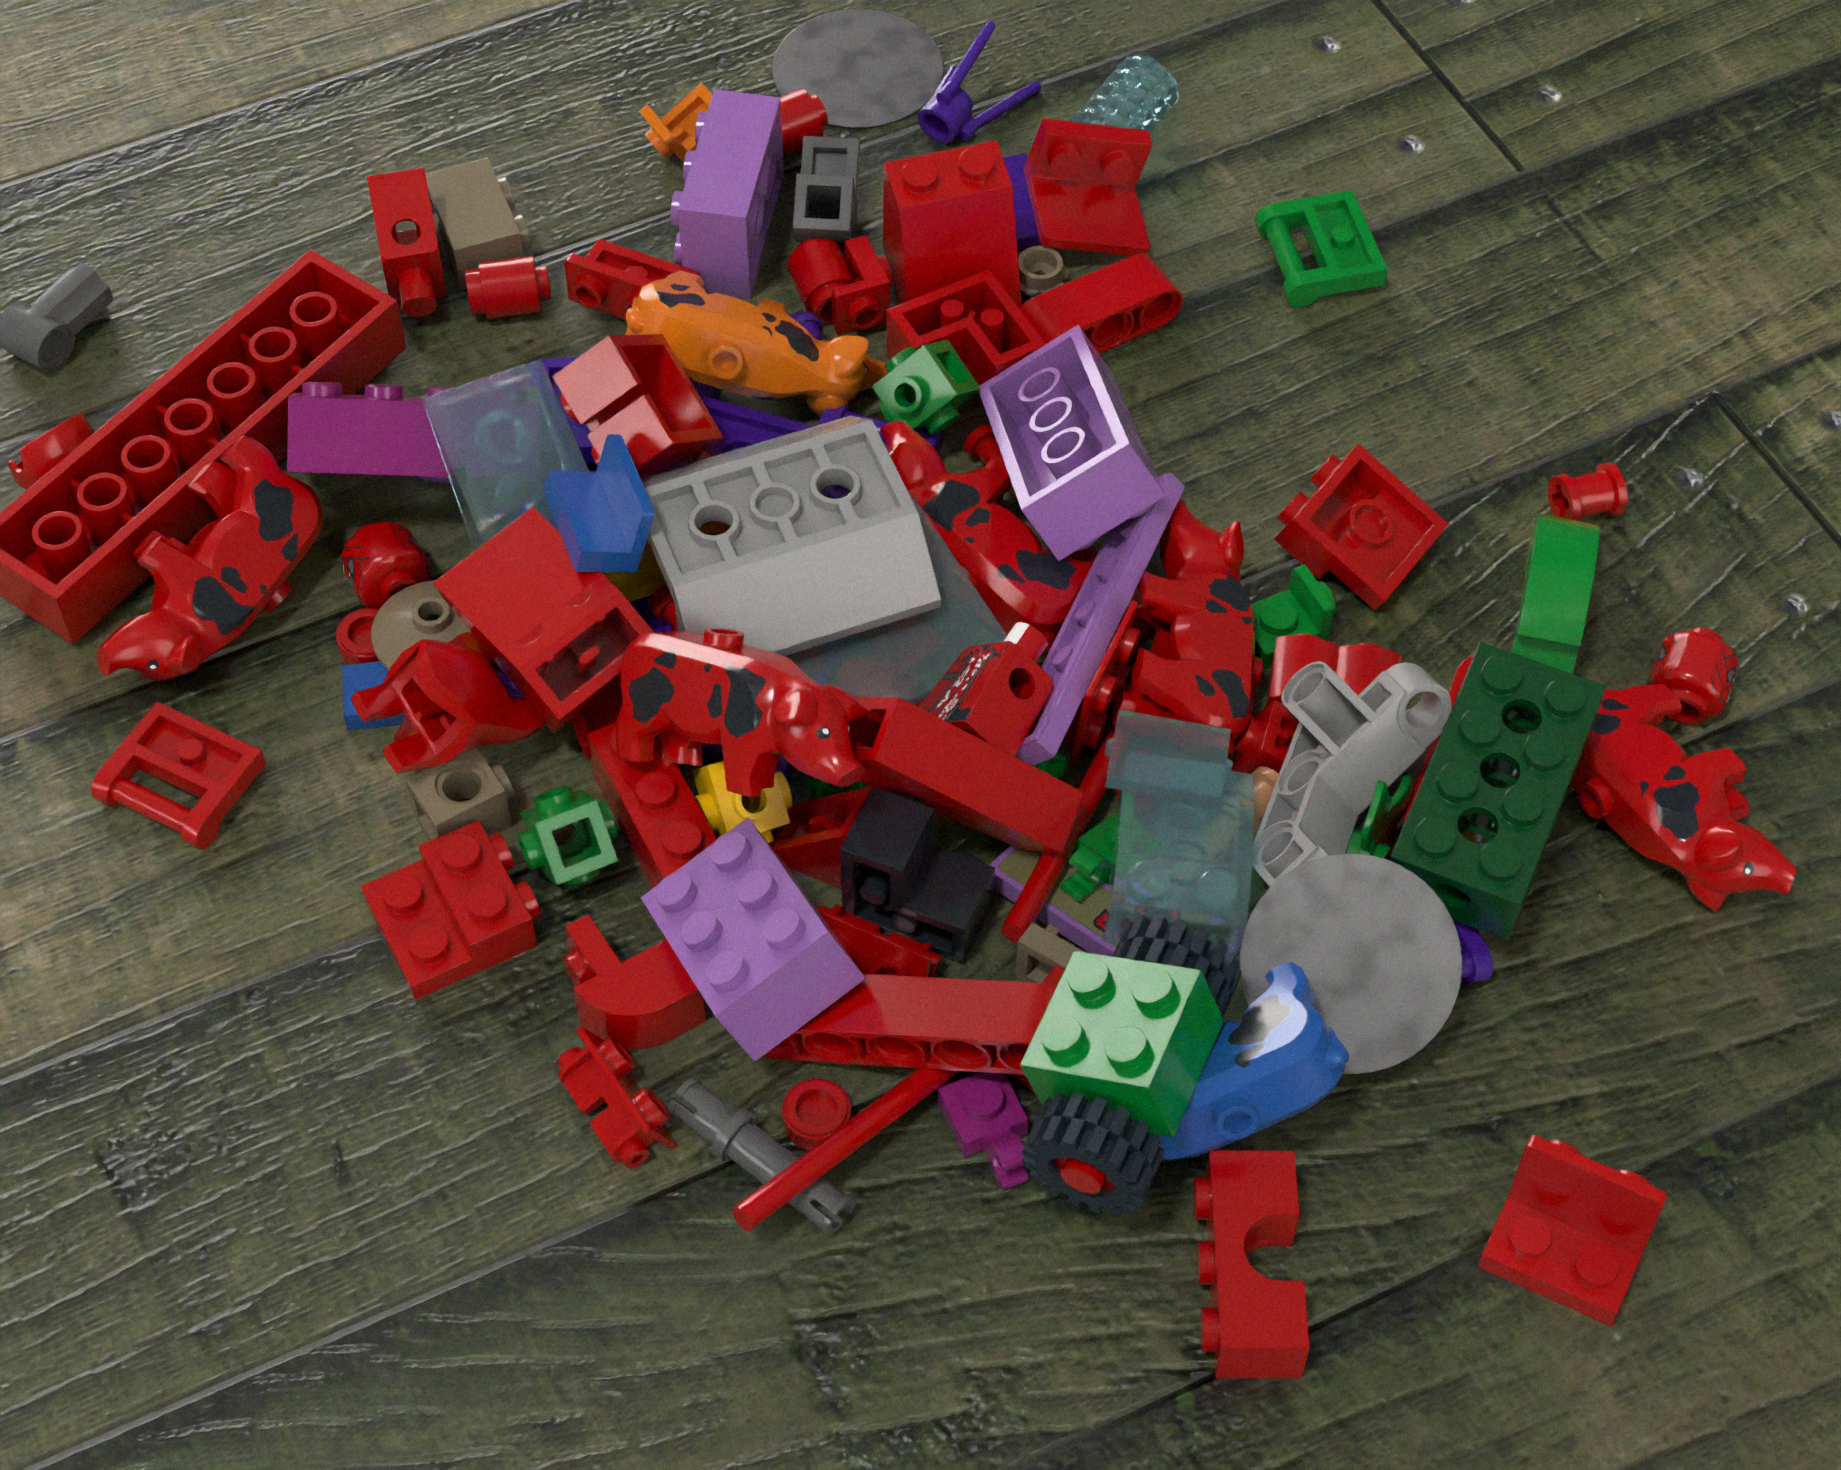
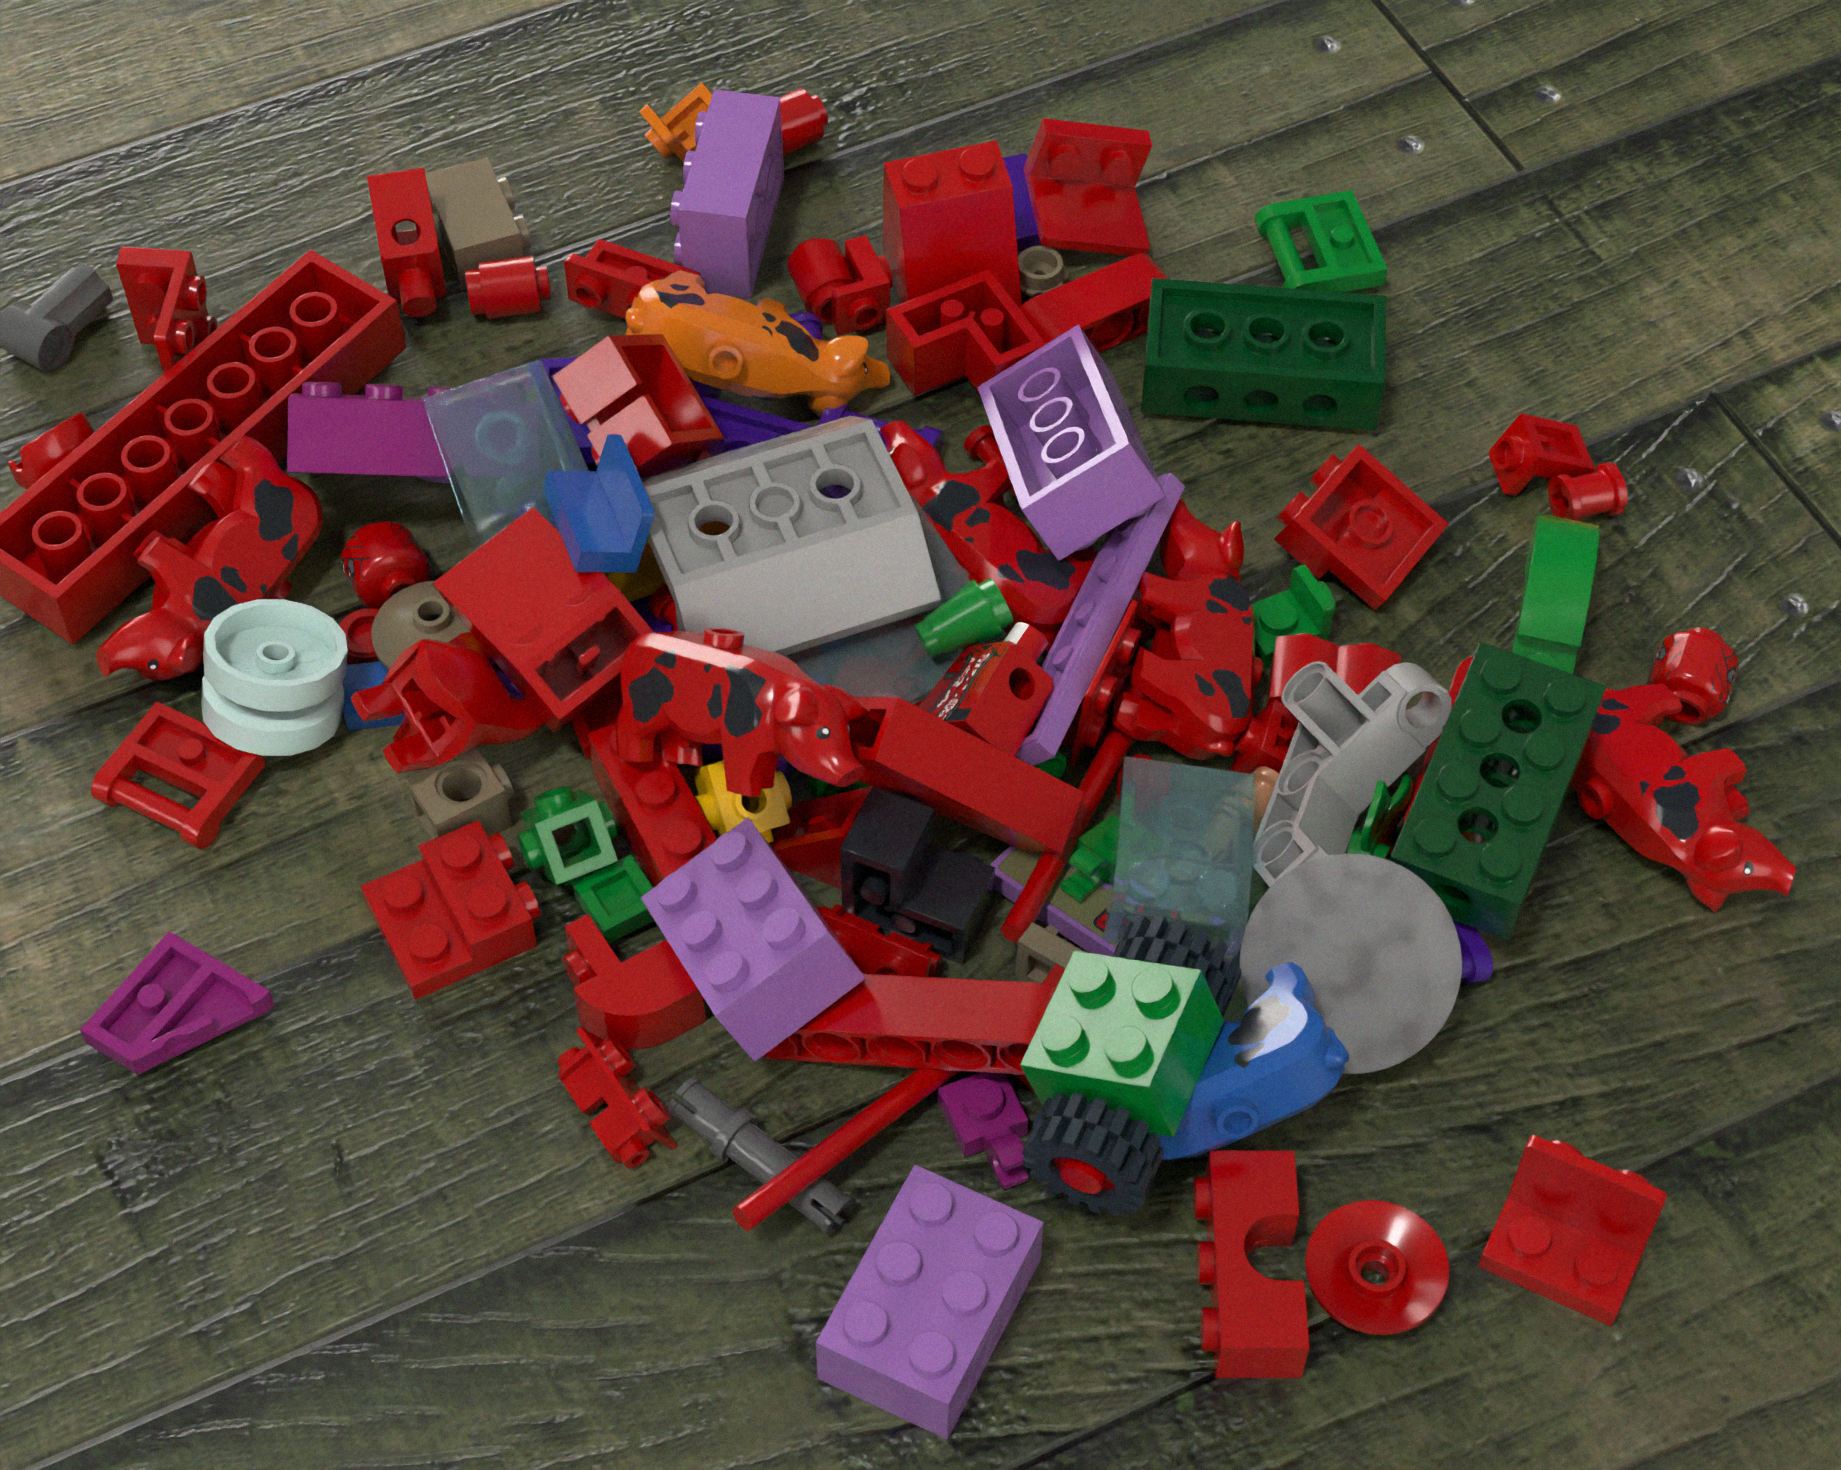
(165, 300): none -> red bracket
(172, 1005): none -> magenta wing
(273, 677): none -> light aqua wheel
(614, 898): none -> green plate
(814, 1111): red tile -> none
(827, 189): dark grey brick -> none
(860, 65): flat silver sticker -> none
(925, 387): green brick -> none
(929, 1301): none -> medium lavender brick
(950, 106): dark purple plant -> none
(965, 619): none -> green cone
(1132, 96): clear light blue piece -> none
(1168, 758): clear light blue piece -> none
(1264, 354): none -> dark green brick
(1383, 1240): none -> red dish
(1540, 449): none -> red bracket

